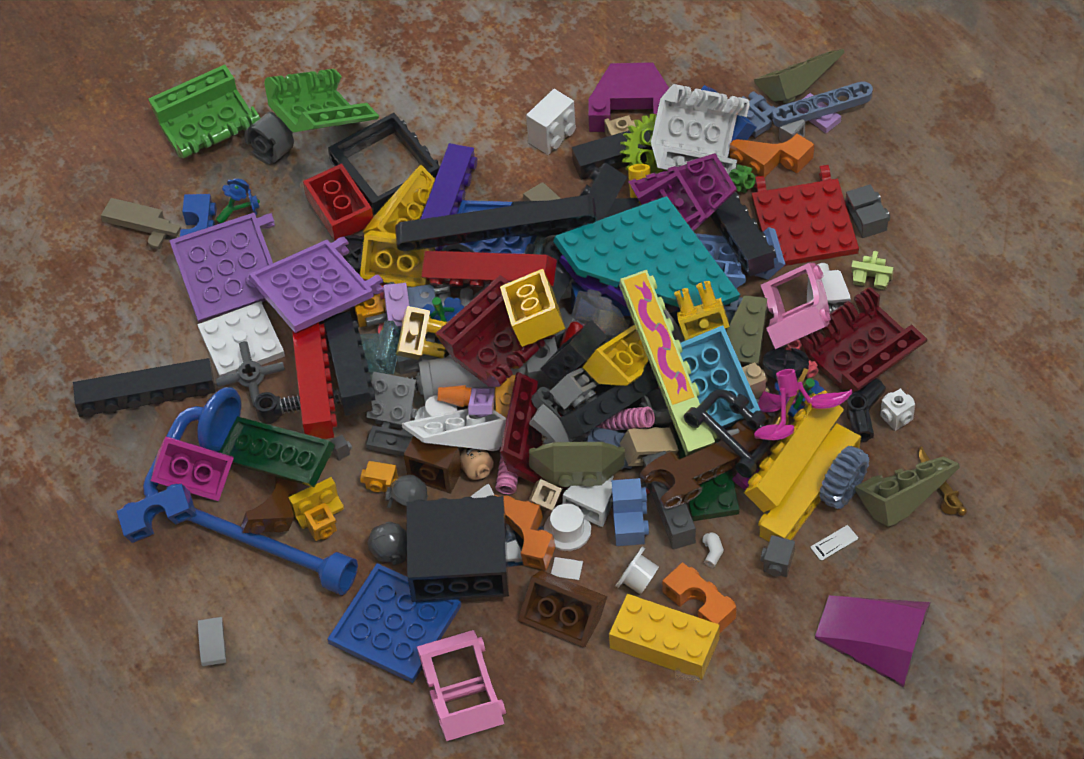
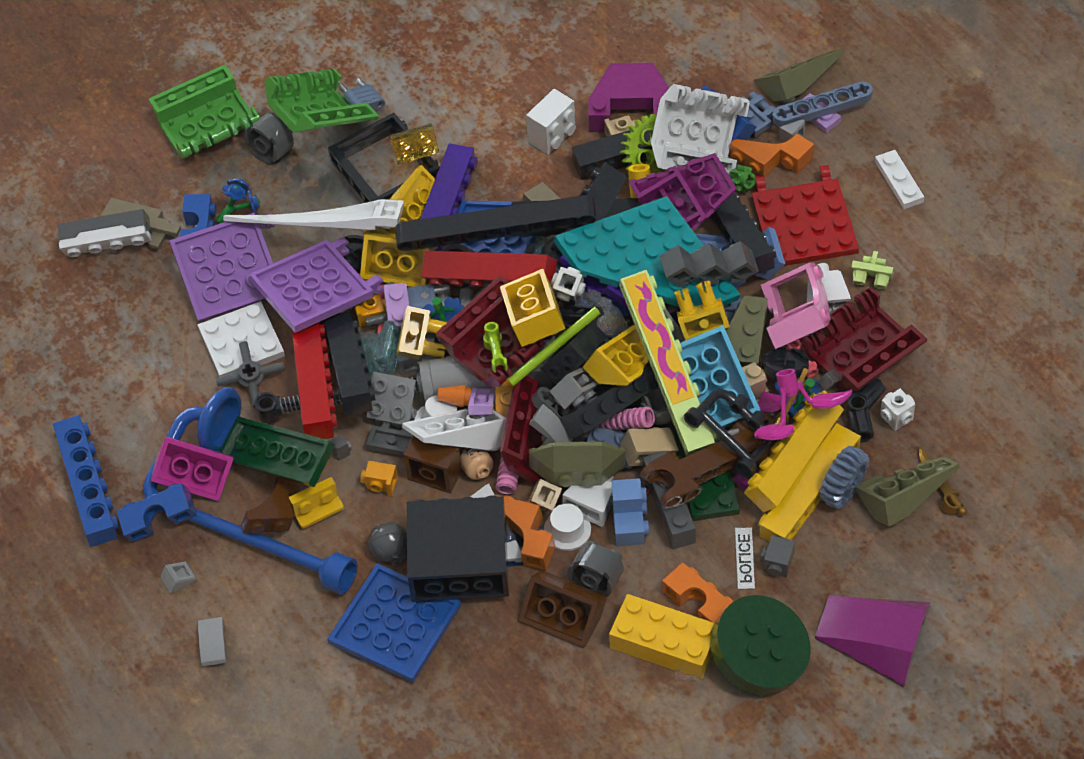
(96, 529): none -> blue brick
(104, 233): none -> piece
(144, 387): black brick -> none
(177, 576): none -> light grey slope
(323, 527): light orange brick -> none
(338, 202): red brick -> none
(360, 217): none -> white plate
(363, 94): none -> sand blue piece
(406, 489): dark grey cap -> none
(414, 144): none -> clear yellow bracket
(470, 719): bright pink window -> none
(493, 342): none -> lime brick
(554, 346): none -> lime axle
(566, 276): none -> white brick
(567, 568): white sticker -> none
(572, 313): none -> black tile
(596, 568): none -> dark grey brick
(638, 573): white piece -> none
(709, 264): none -> dark grey brick
(716, 549): white arm -> none
(744, 558): none -> clear sticker
(760, 645): none -> dark green brick
(829, 380): none -> flat silver piece
(834, 542): white sticker -> none
(867, 211): dark grey piece -> none
(899, 179): none -> white plate

